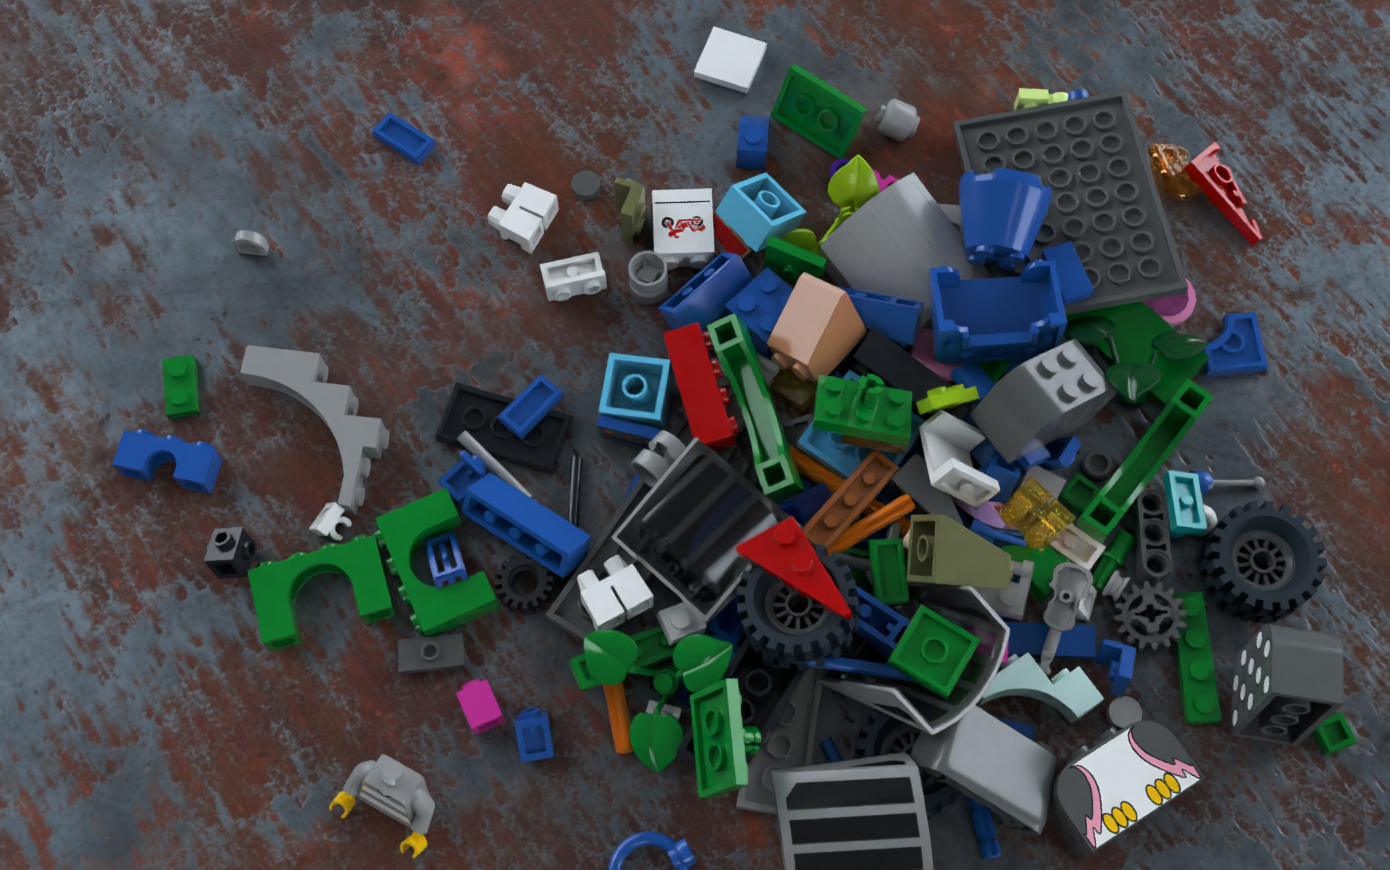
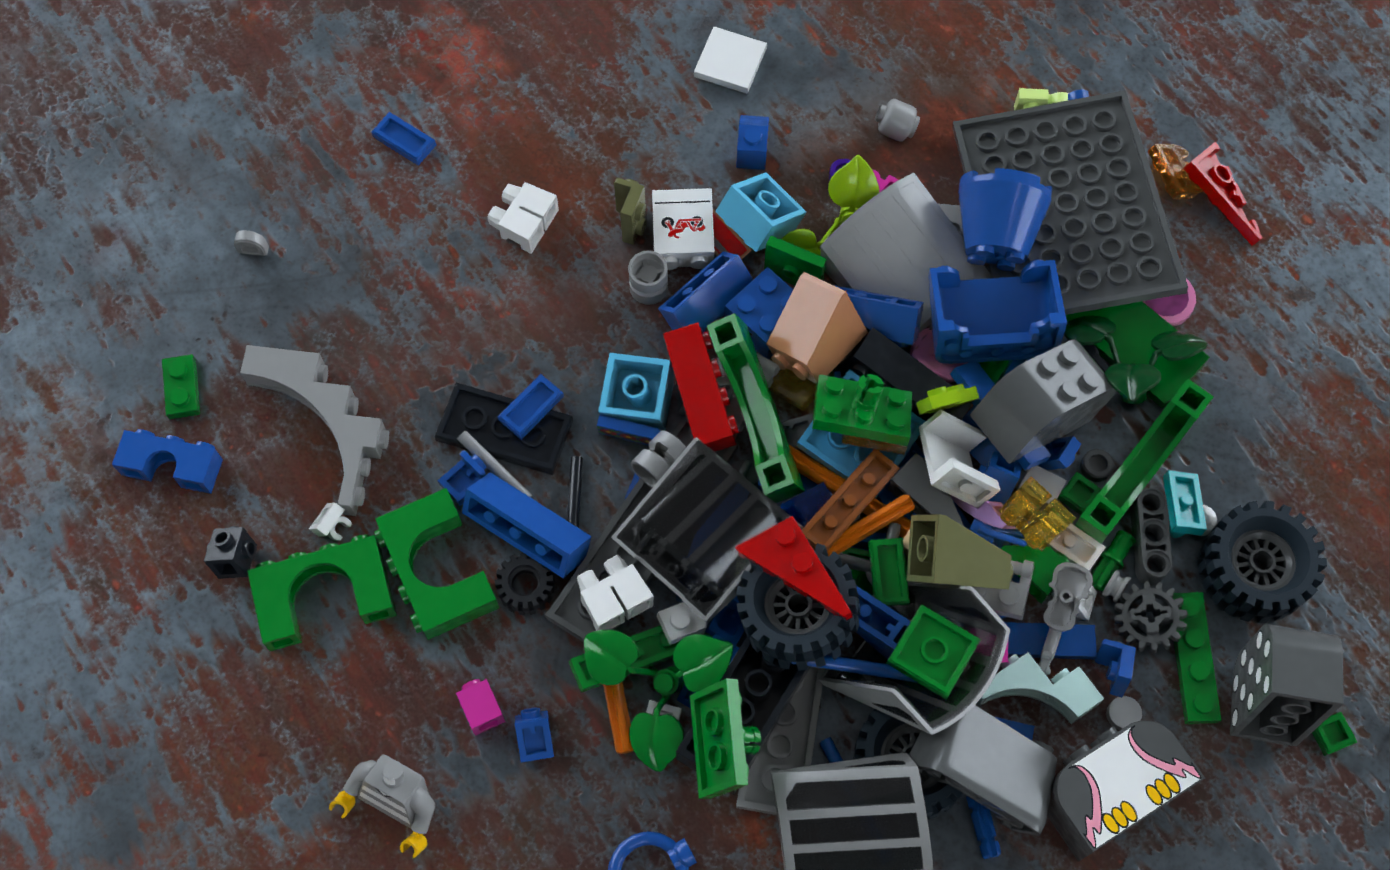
(431, 653): dark grey plate -> none
(449, 573): blue tile -> none
(573, 276): white bracket -> none
(586, 185): dark grey tile -> none
(818, 111): green plate -> none
(1071, 273): blue tile -> none
(1206, 482): hinge -> none
(1237, 348): blue tile -> none

